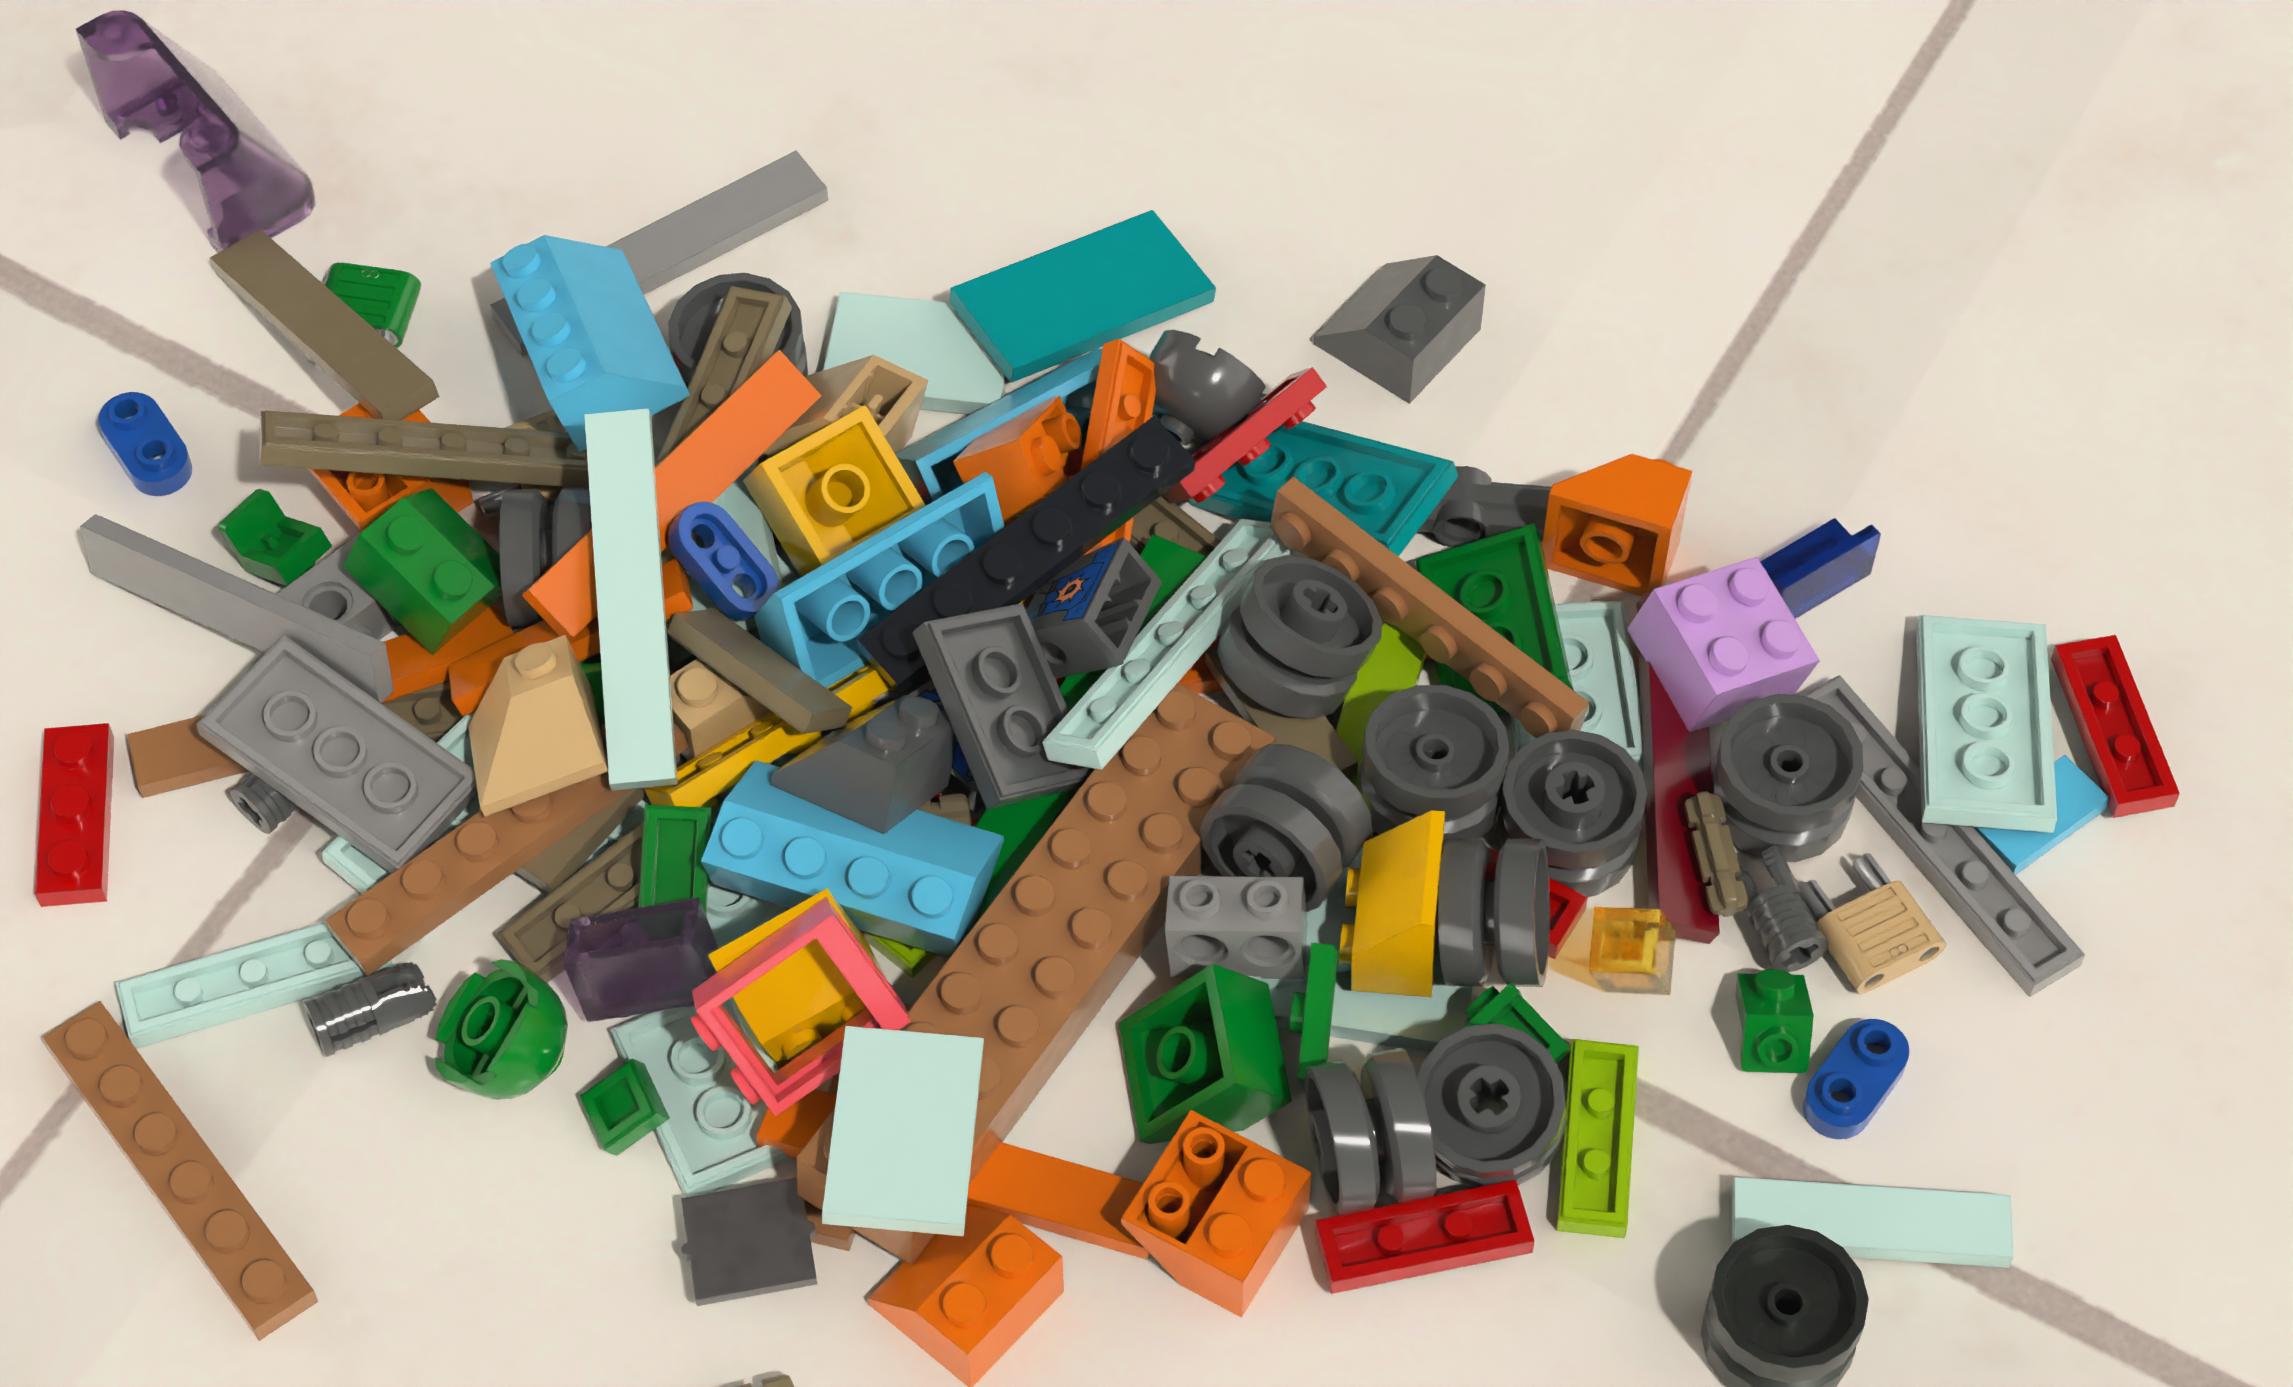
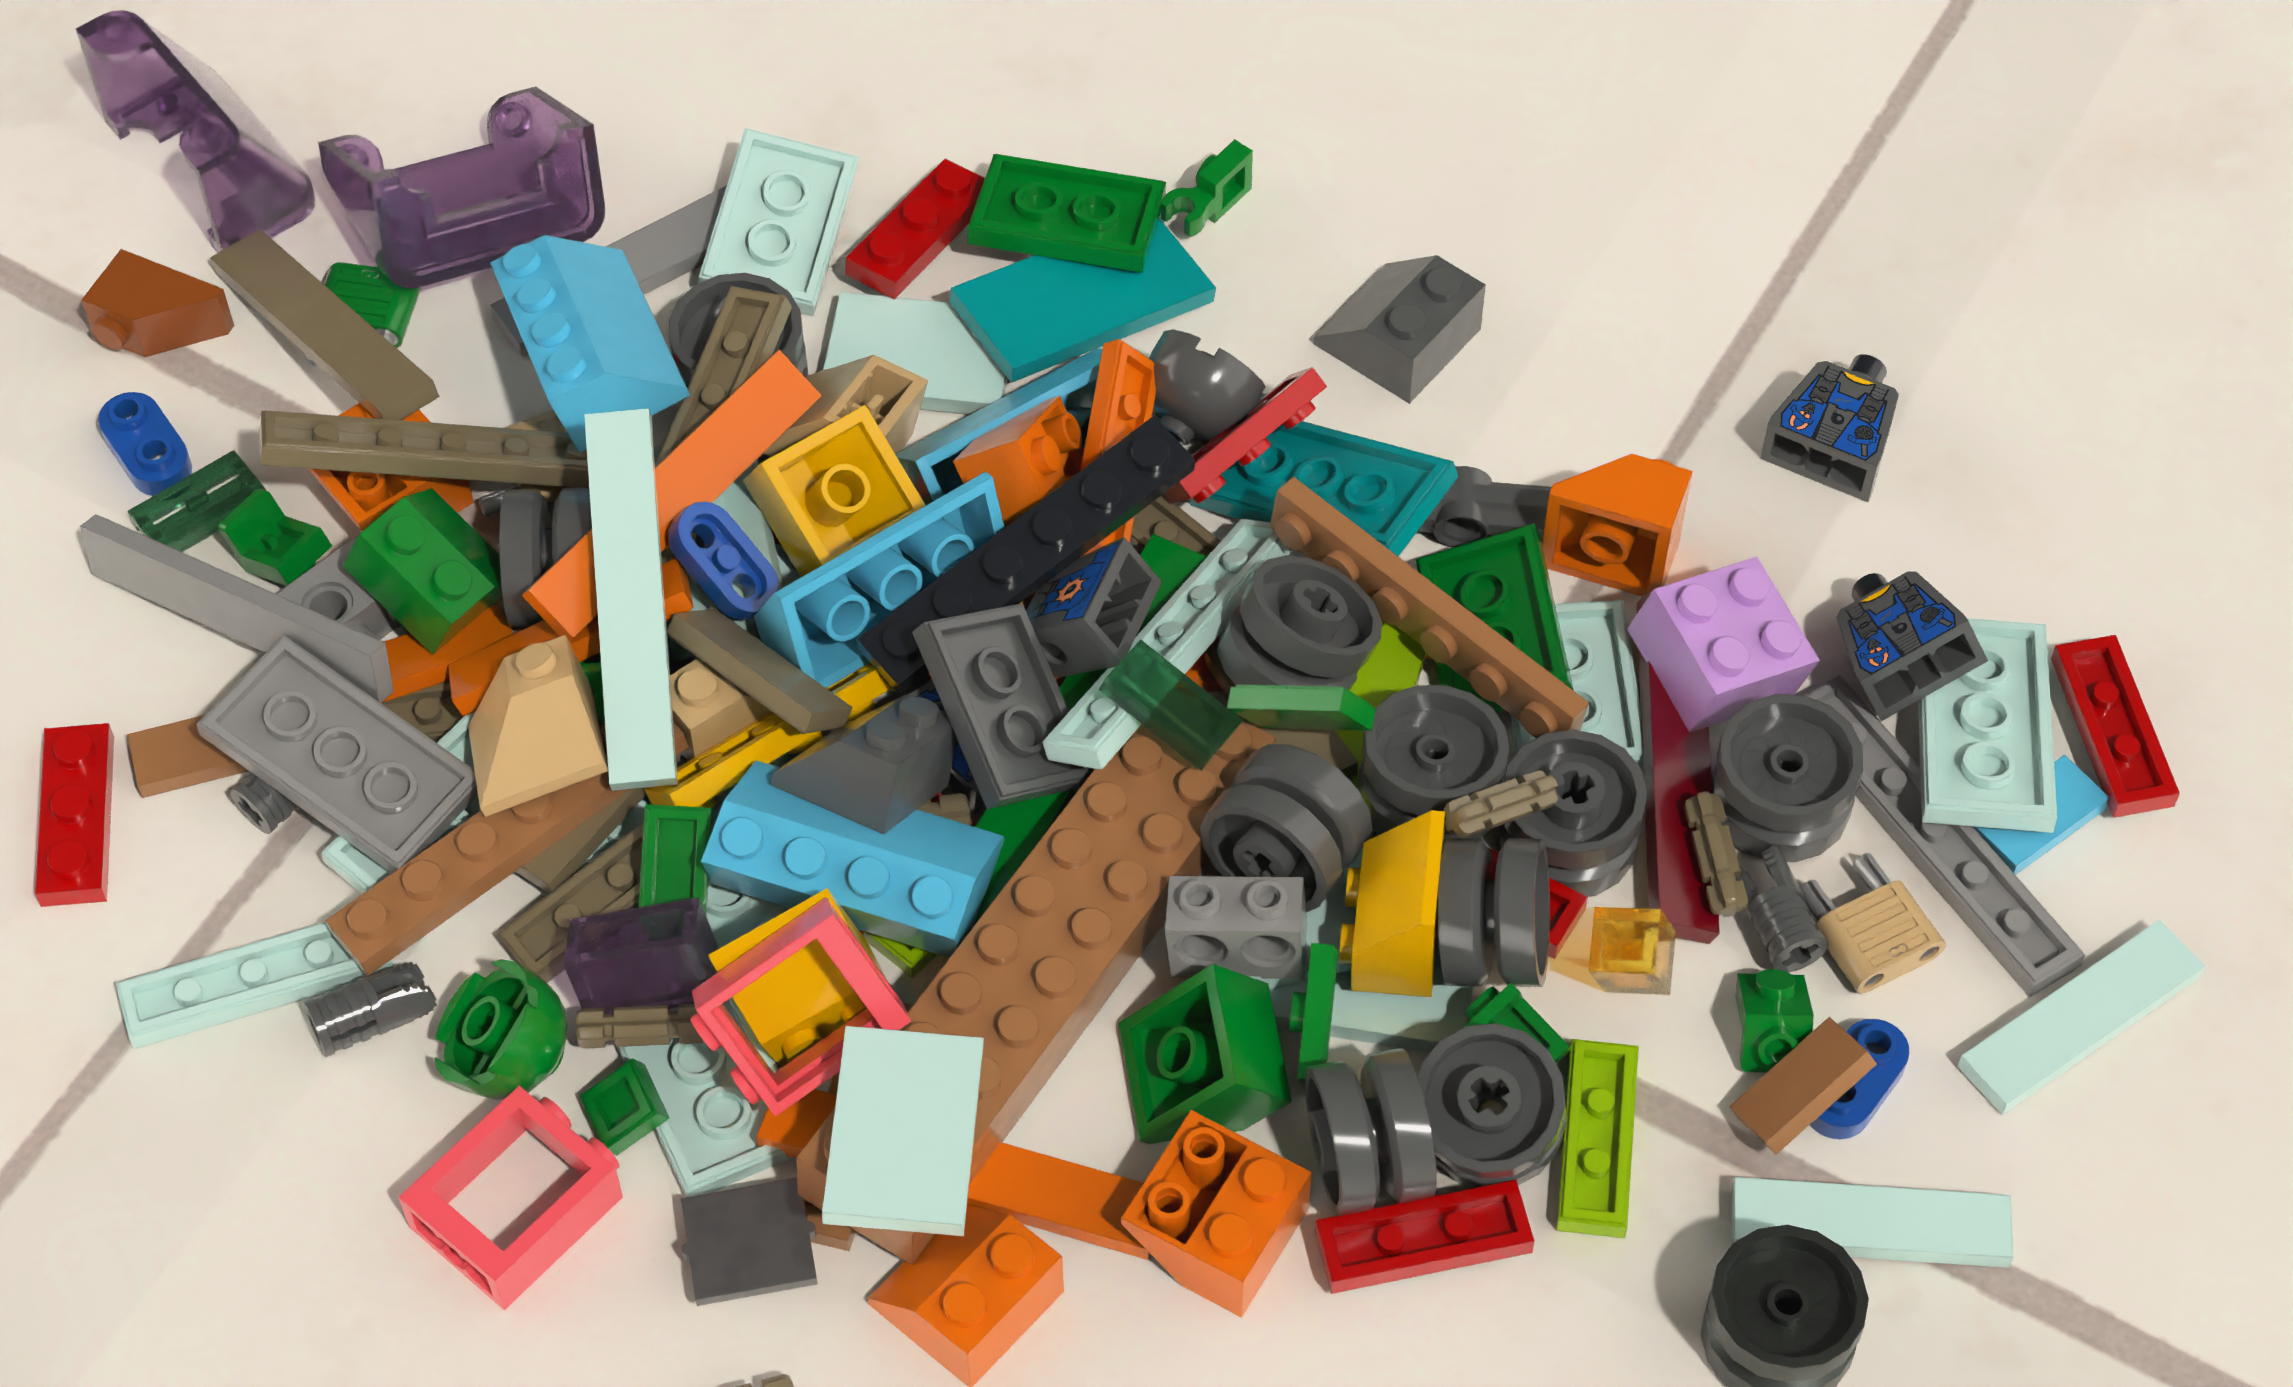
(153, 307): none -> dark orange slope
(180, 1171): medium nougat plate -> none
(202, 510): none -> clear green tile
(475, 203): none -> clear purple windscreen
(512, 1271): none -> coral window
(635, 1026): none -> dark tan axle
(781, 214): none -> light aqua tile
(916, 230): none -> red plate
(1067, 212): none -> green tile
(1170, 705): none -> clear green tile
(1220, 185): none -> green plate
(1301, 707): none -> green tile
(1500, 804): none -> dark tan axle
(1802, 1085): none -> medium nougat tile
(1821, 565): clear blue panel -> none
(1835, 426): none -> torso
(1905, 640): none -> torso
(2080, 1017): none -> light aqua tile

